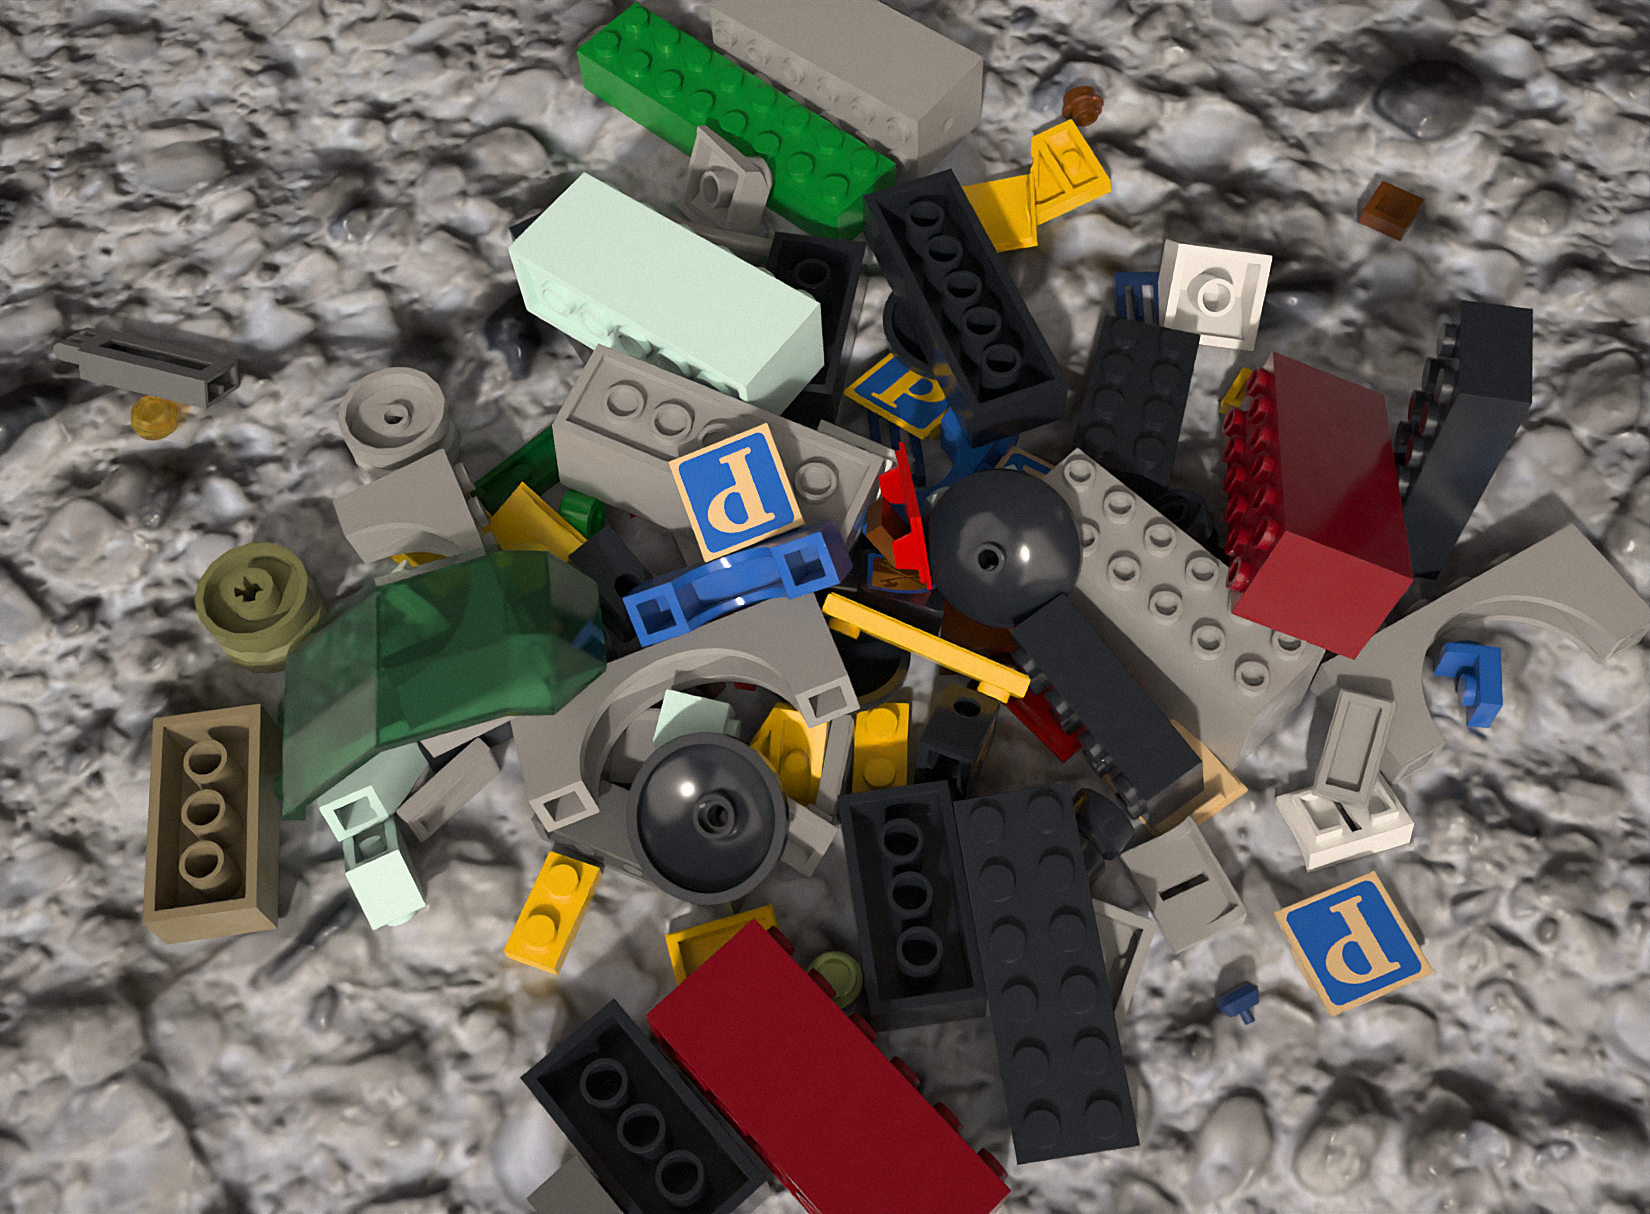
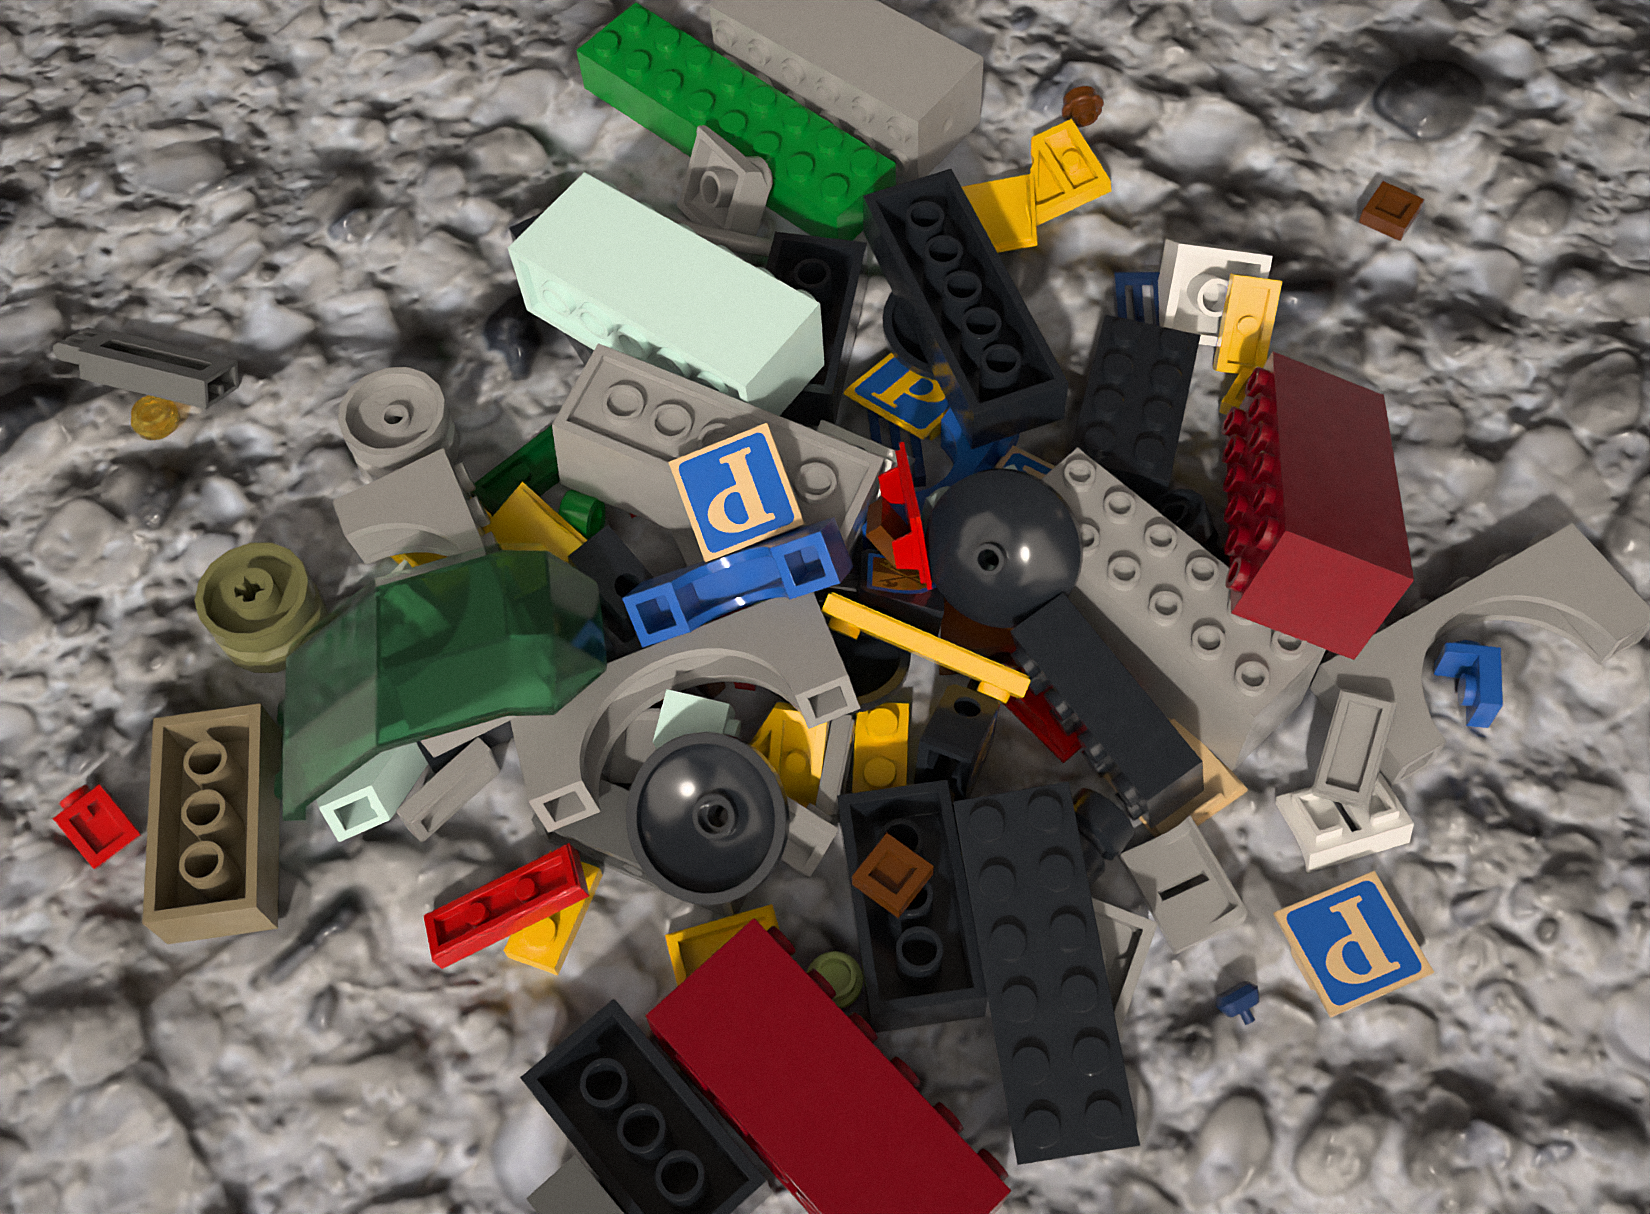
(95, 824): none -> red bracket
(383, 875): light aqua slope -> none
(505, 906): none -> red tile
(892, 875): none -> reddish brown plate
(1246, 323): none -> yellow plate
(1461, 425): black brick -> none

